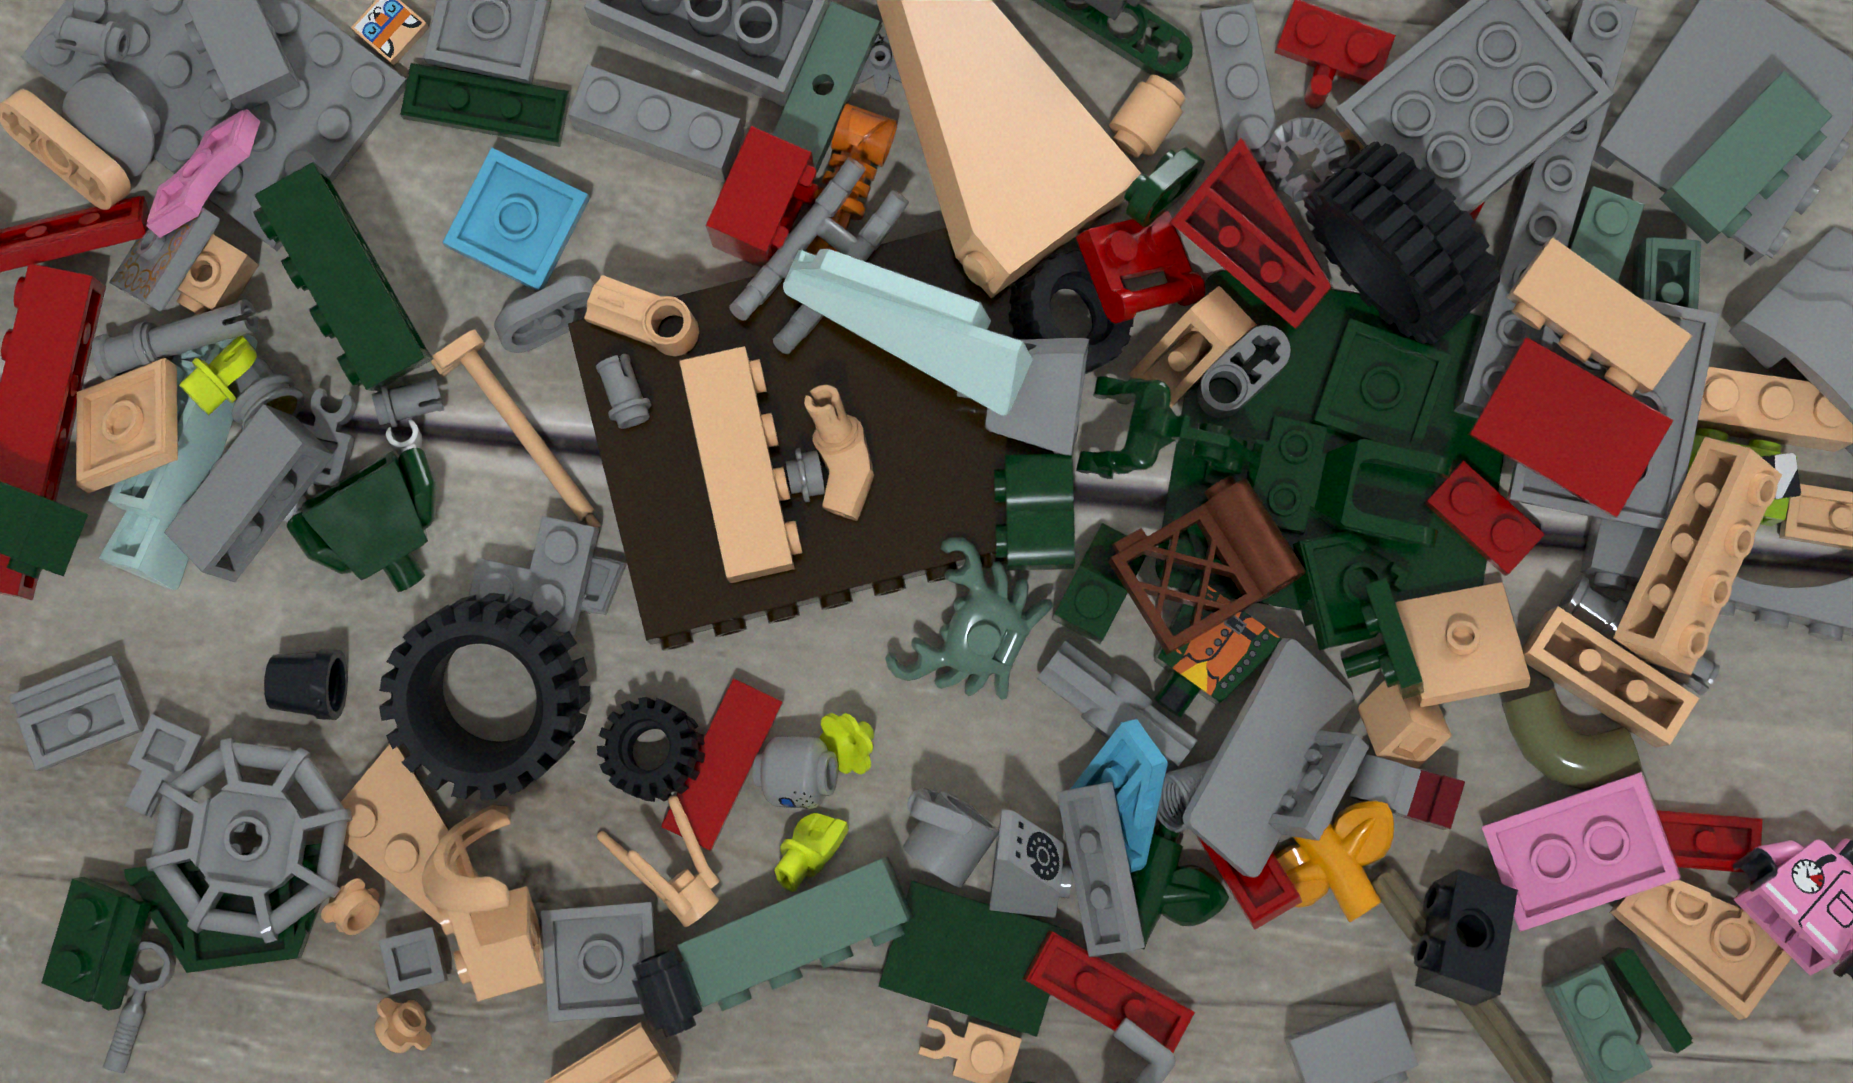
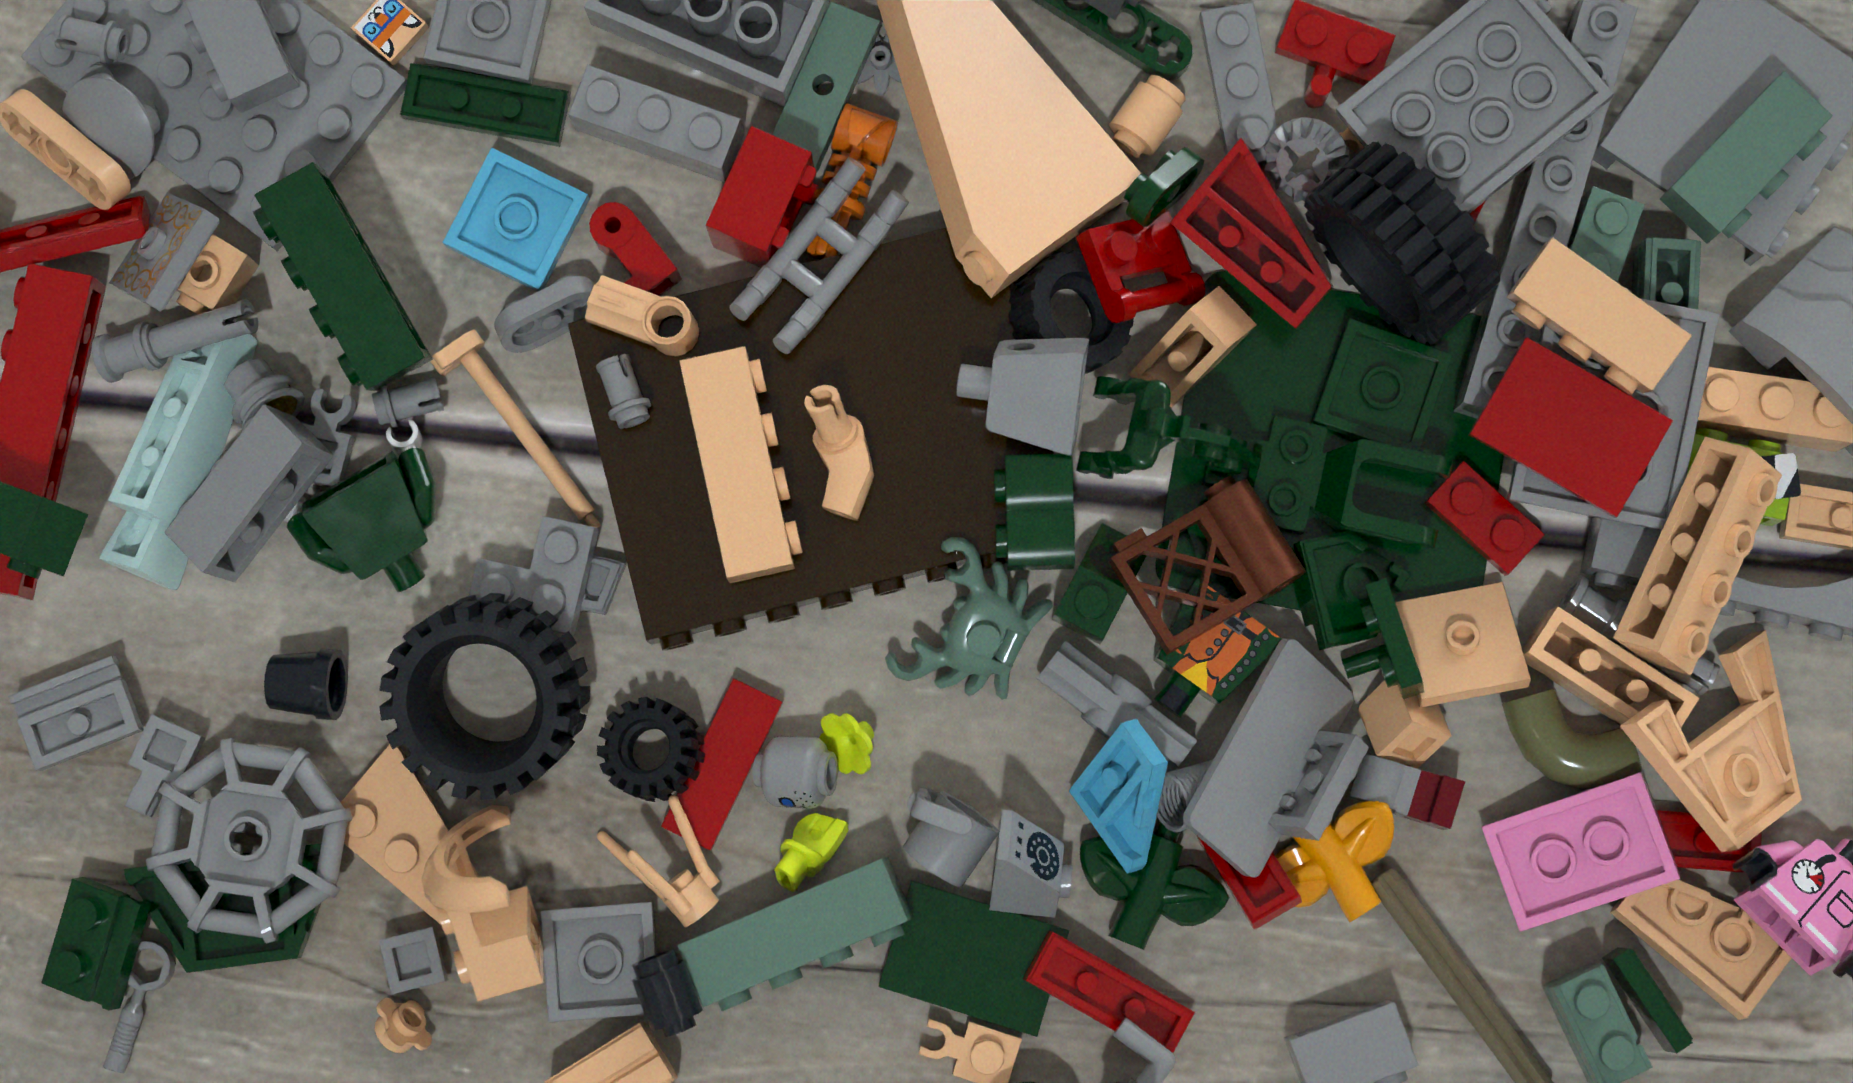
(126, 425): light nougat plate -> none
(187, 190): bright pink tile -> none
(209, 382): neon yellow piece -> none
(352, 908): light nougat plate -> none
(625, 238): none -> red leg
(805, 474): light grey plate -> none
(915, 323): light aqua wedge -> none
(1100, 869): light grey plate -> none
(1241, 354): light grey beam -> none
(1485, 916): black brick -> none
(1739, 769): none -> light nougat wing

